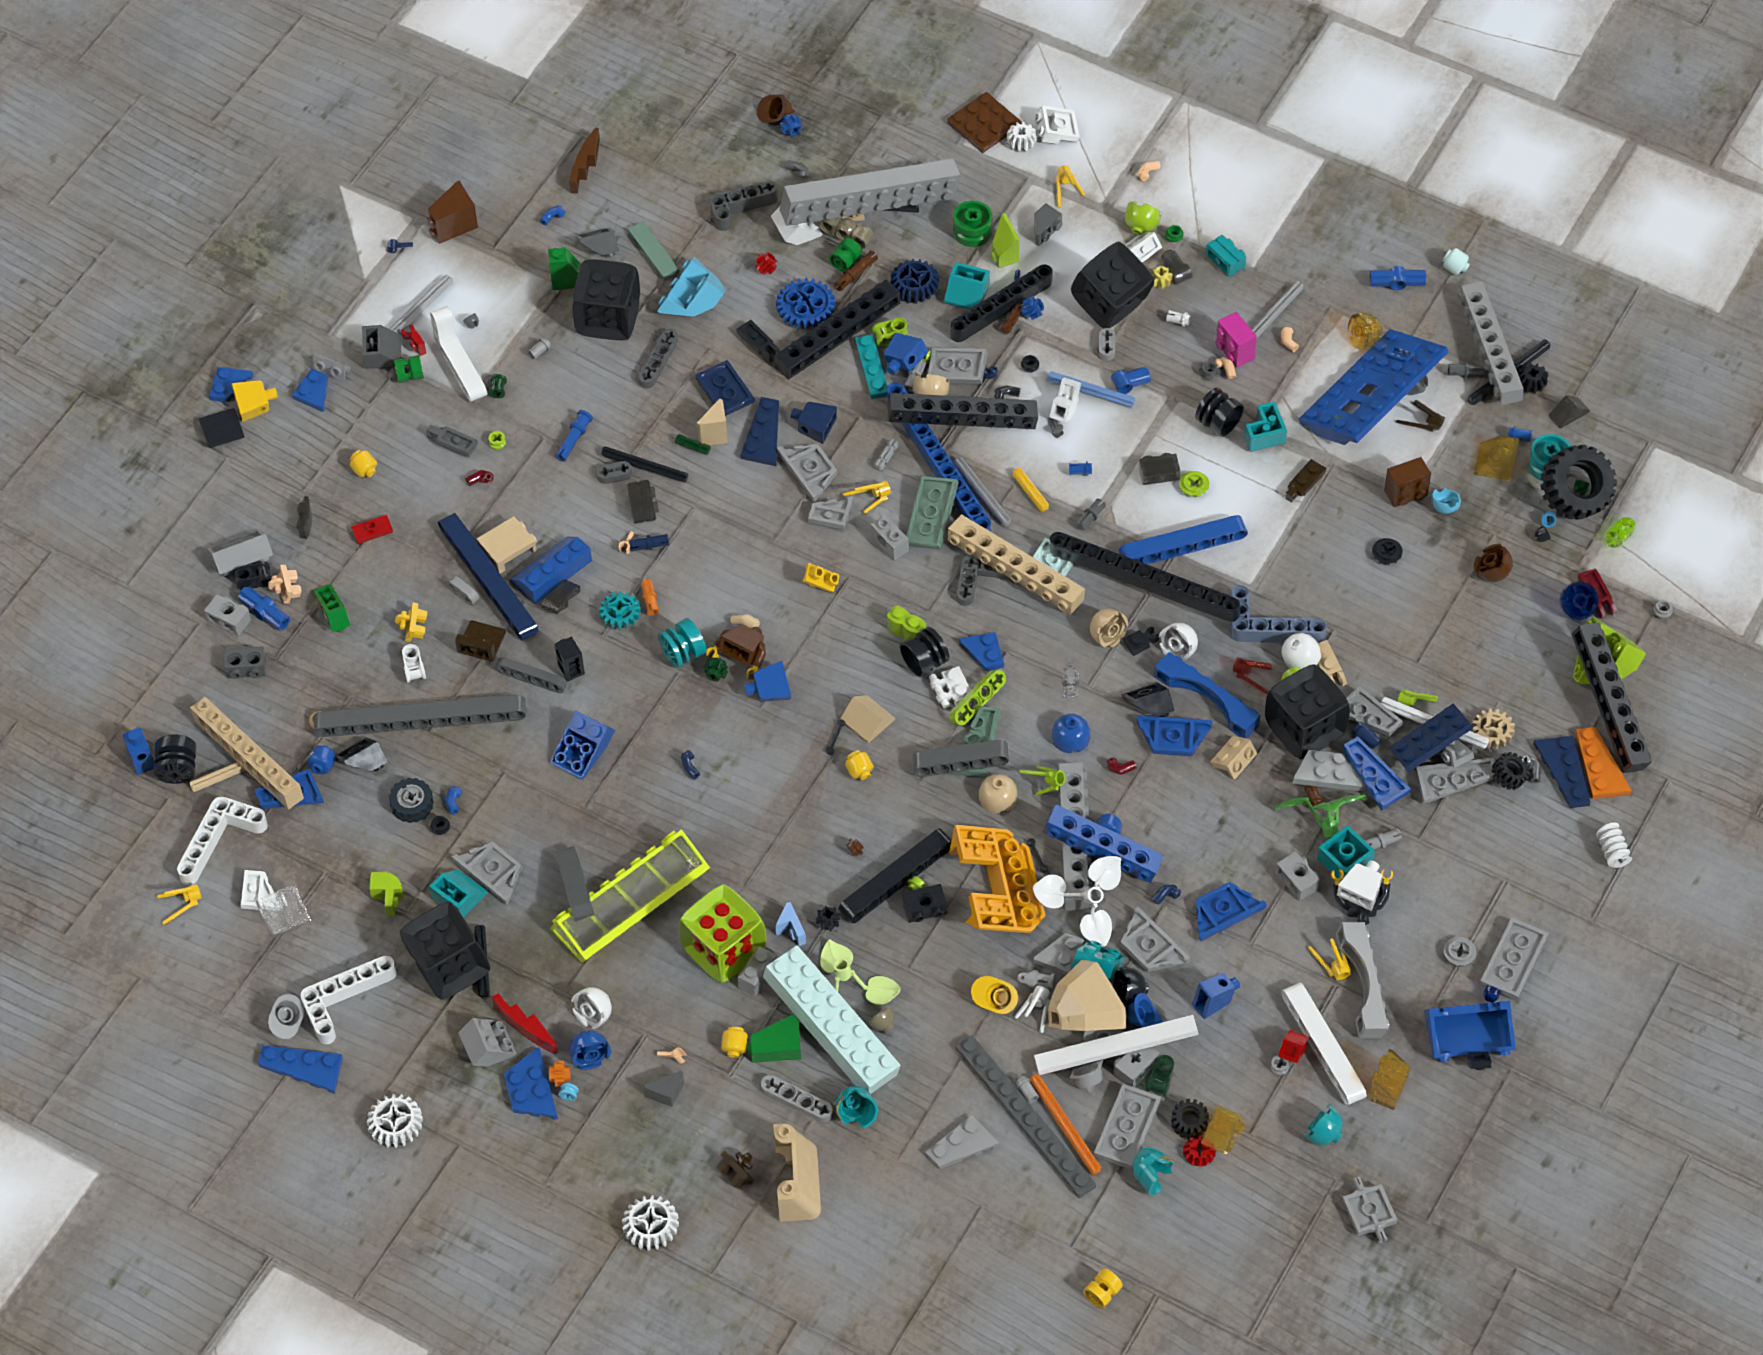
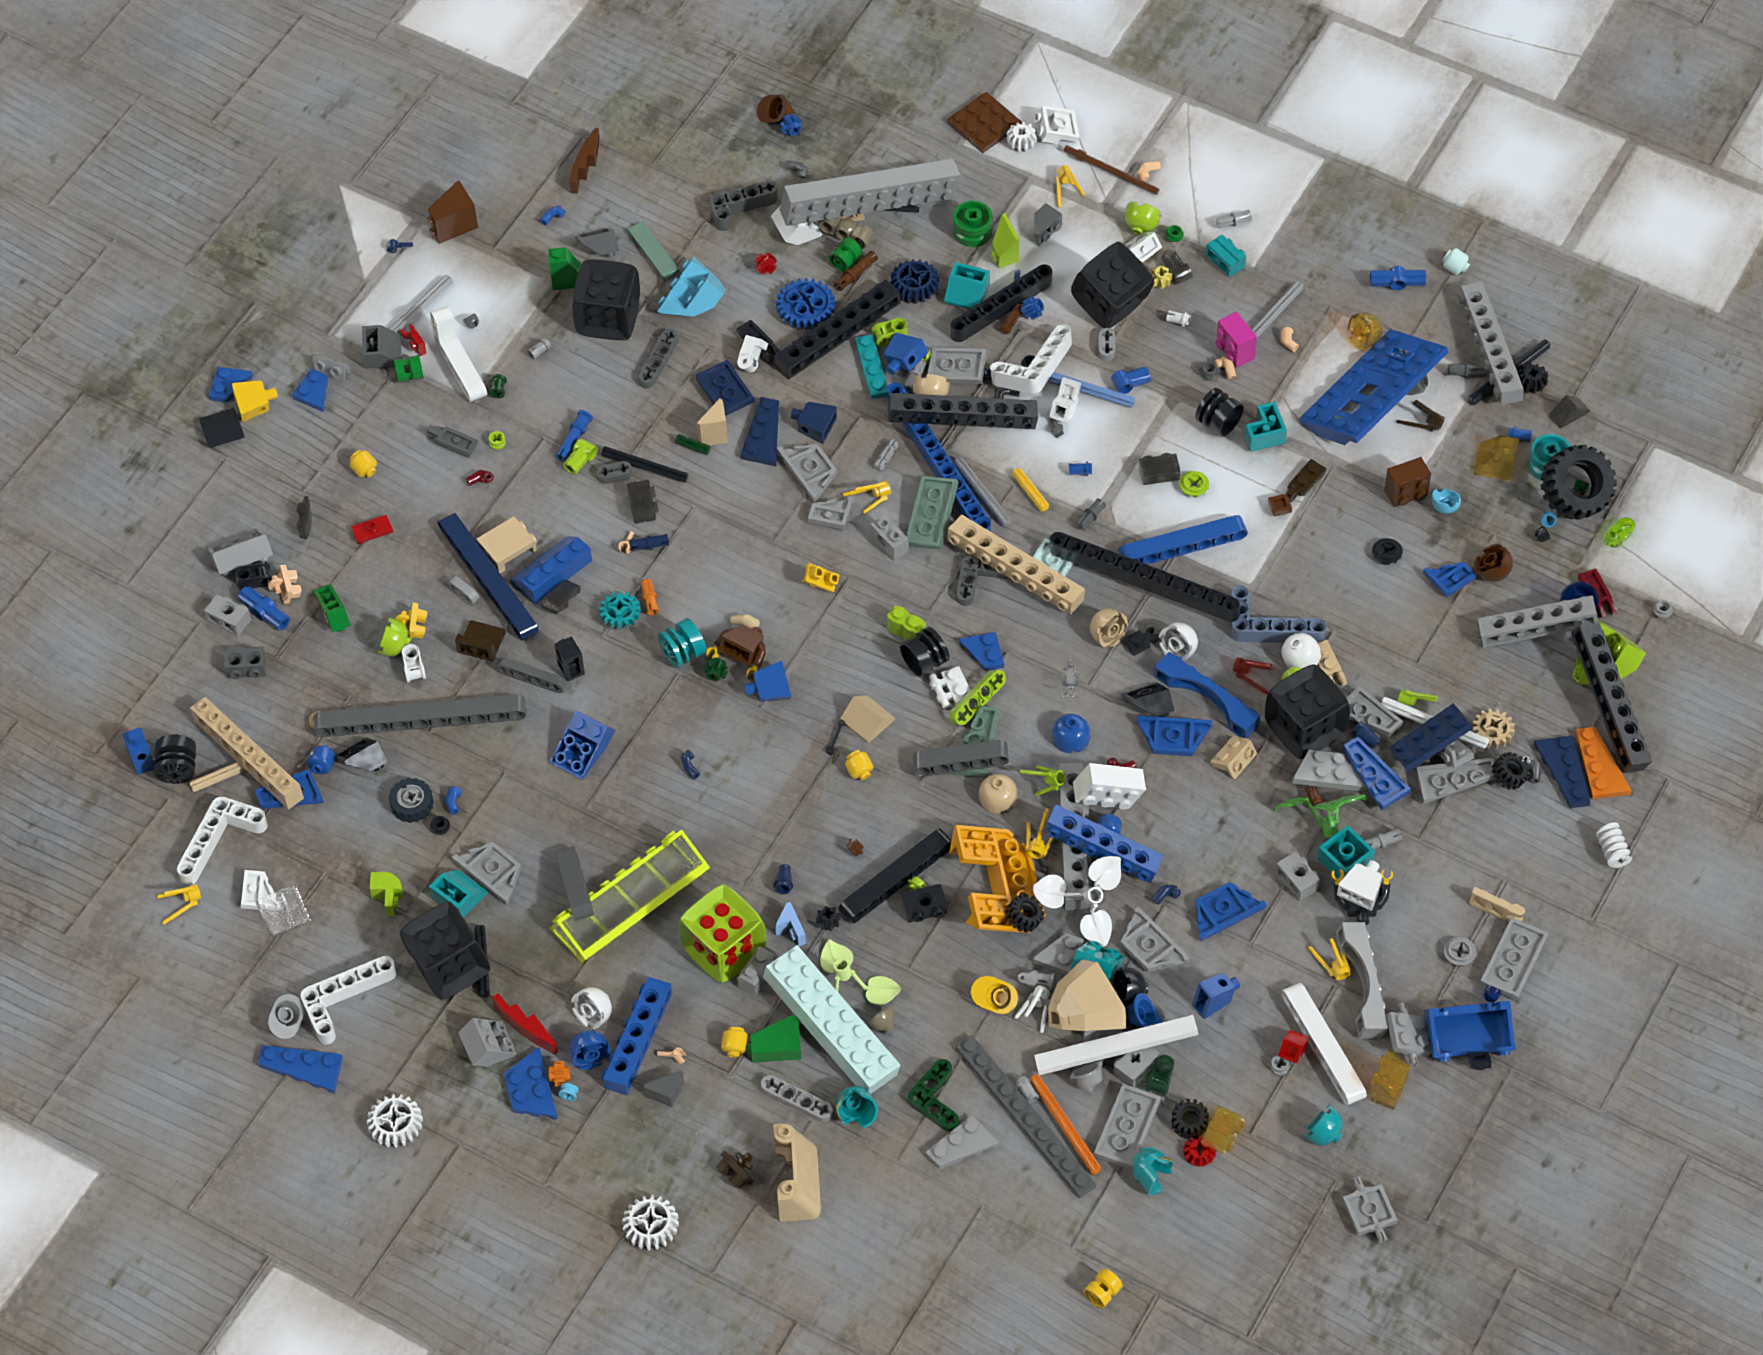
(394, 638): none -> lime cylinder
(582, 452): none -> lime piece
(622, 1080): none -> blue brick
(750, 353): none -> white leg
(783, 883): none -> dark blue cone
(928, 1093): none -> dark green beam
(1019, 919): none -> black tyre
(1034, 377): none -> white beam
(1036, 848): none -> yellow plant
(1082, 156): none -> reddish brown bar
(1109, 786): none -> white brick
(1233, 219): none -> light grey axle
(1280, 505): none -> reddish brown plate
(1408, 1034): none -> light grey plate
(1450, 577): none -> blue wing
(1496, 906): none -> tan hinge
(1537, 621): none -> light grey brick

